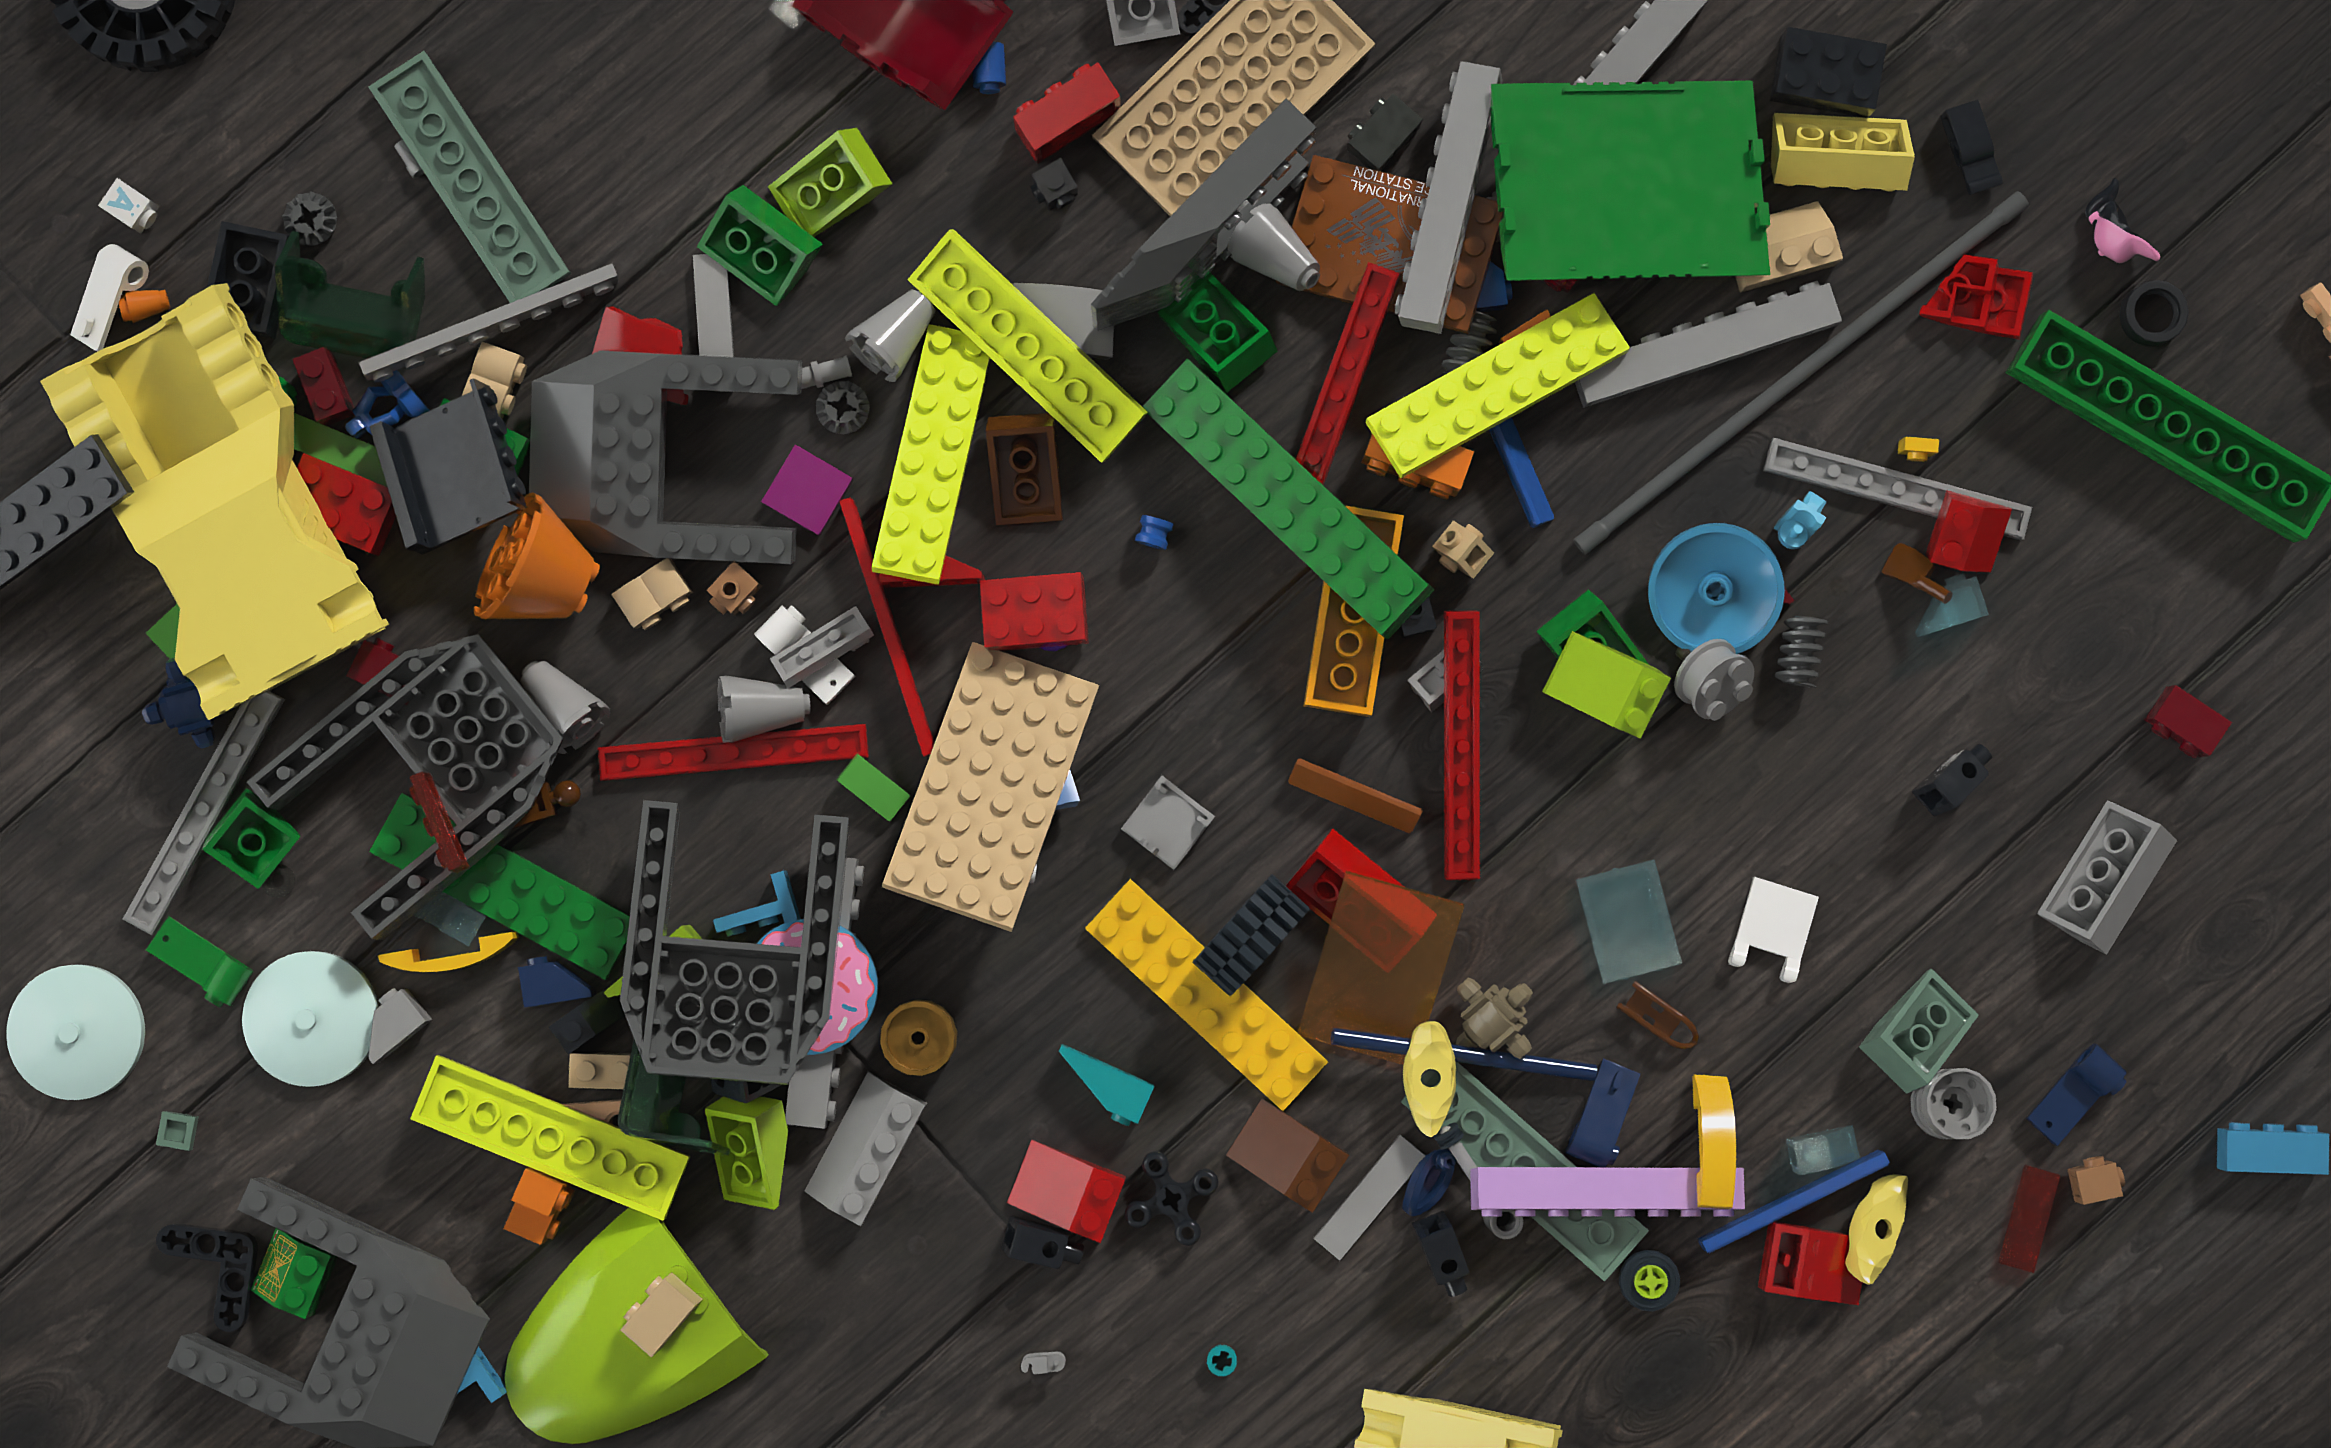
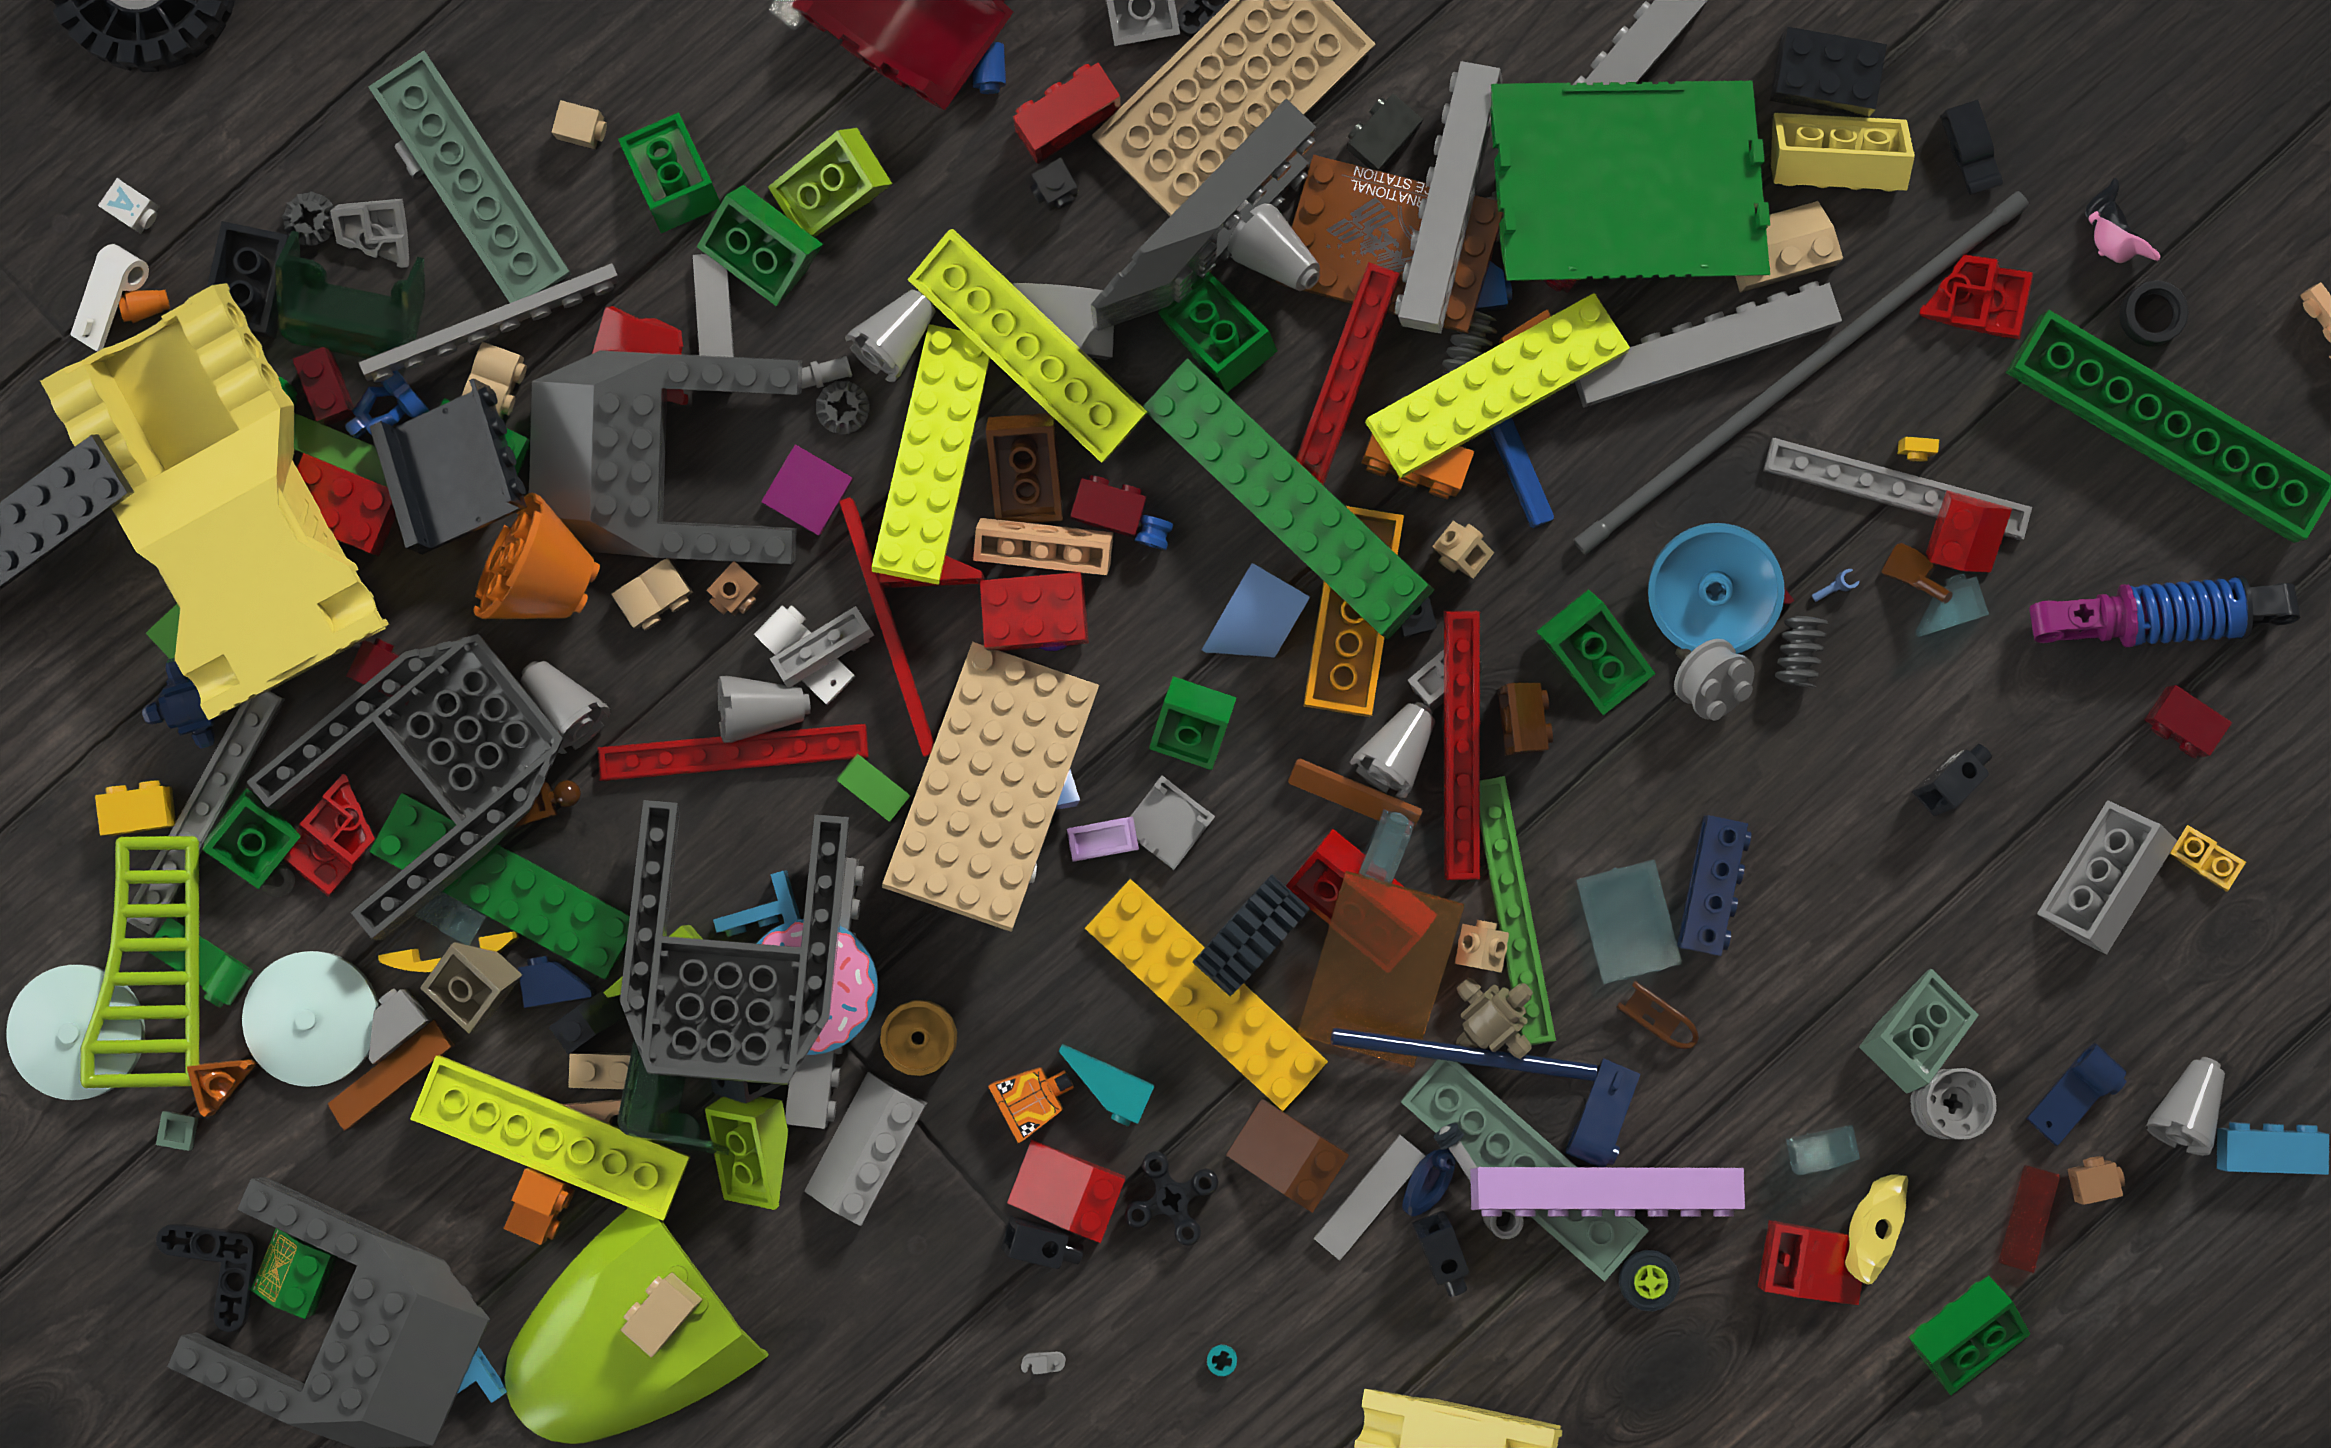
(113, 977): none -> lime bar
(135, 810): none -> yellow brick
(216, 1082): none -> orange slope
(331, 839): none -> red slope
(373, 227): none -> light grey slope
(390, 1075): none -> dark orange slope
(438, 822): clear red plate -> none
(470, 984): none -> dark tan slope
(579, 125): none -> tan brick
(670, 172): none -> green slope
(1030, 1099): none -> torso
(1043, 546): none -> light nougat brick
(1102, 839): none -> lavender tile
(1108, 506): none -> dark red brick
(1192, 723): none -> green slope
(1257, 616): none -> medium blue slope
(1386, 846): none -> clear light blue slope
(1396, 750): none -> light grey cone
(1429, 1050): light yellow piece -> none
(1482, 946): none -> tan brick
(1513, 906): none -> bright green tile
(1524, 718): none -> reddish brown slope
(1606, 684): lime slope -> none
(1713, 885): none -> dark blue brick
(1716, 1141): yellow slope -> none
(1776, 922): white flag -> none
(1793, 1201): blue tile -> none
(1800, 521): medium azure hips -> none
(1838, 584): none -> medium blue hand
(1969, 1334): none -> green slope
(2168, 612): none -> piece
(2191, 1108): none -> light grey cone
(2207, 858): none -> yellow slope

